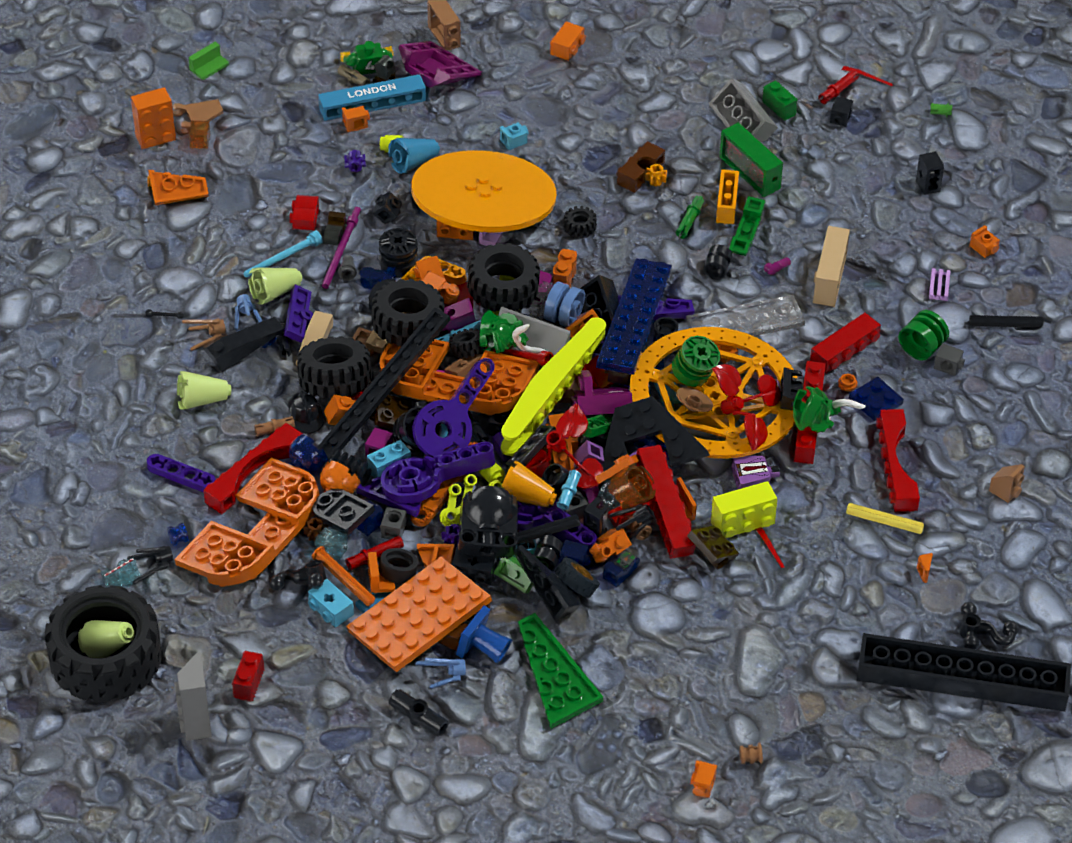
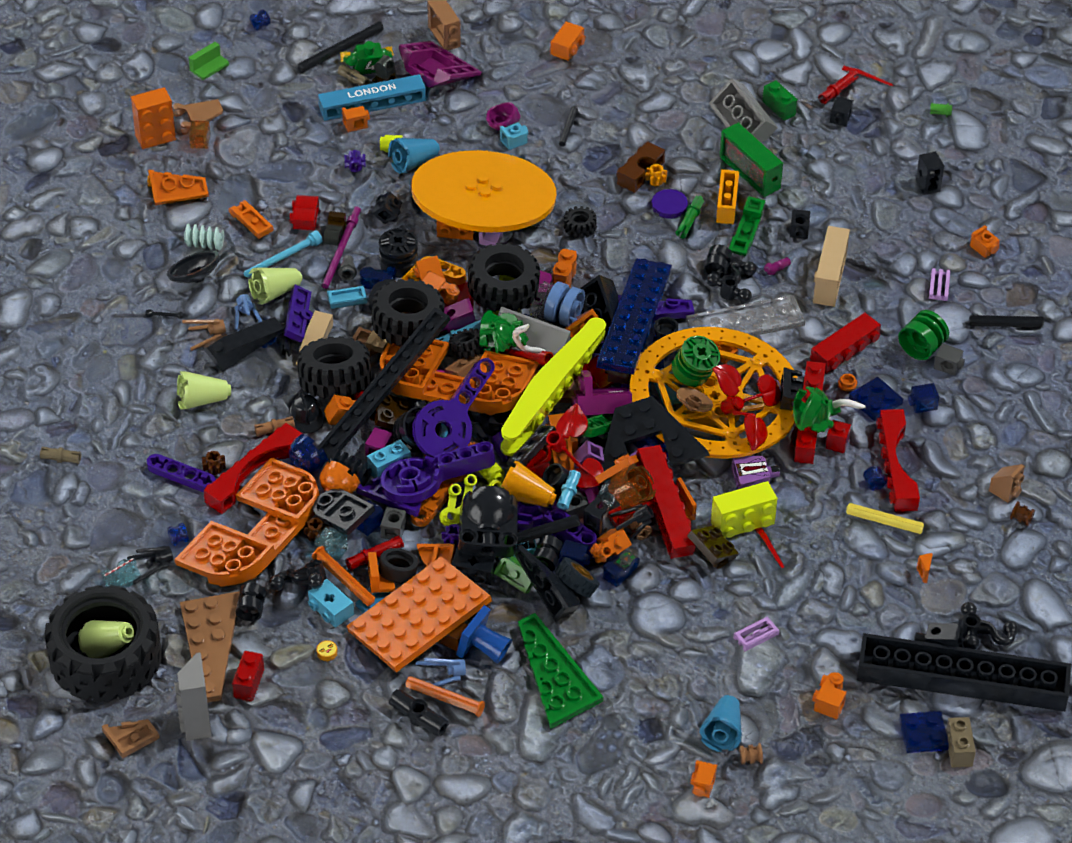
(60, 455): none -> dark tan pin
(131, 736): none -> medium nougat wing
(194, 267): none -> black dish
(203, 237): none -> light aqua piece
(210, 631): none -> medium nougat wing
(213, 462): none -> reddish brown gear
(251, 219): none -> orange plate
(251, 602): none -> black wheel
(260, 19): none -> clear blue wheel
(327, 650): none -> tile
(340, 46): none -> black axle
(347, 297): none -> medium azure tile
(445, 695): none -> orange axle
(502, 115): none -> magenta hair
(566, 131): none -> black bar
(669, 203): none -> dark purple tile
(723, 725): none -> dark azure cone
(729, 283): none -> black piece
(758, 636): none -> lavender tile
(800, 224): none -> black brick
(830, 697): none -> orange brick
(838, 436): none -> red brick
(874, 477): none -> clear blue wheel
(923, 732): none -> clear blue plate
(924, 398): none -> clear blue brick
(942, 633): none -> black torso
(960, 742): none -> dark tan brick
(1022, 513): none -> reddish brown bush

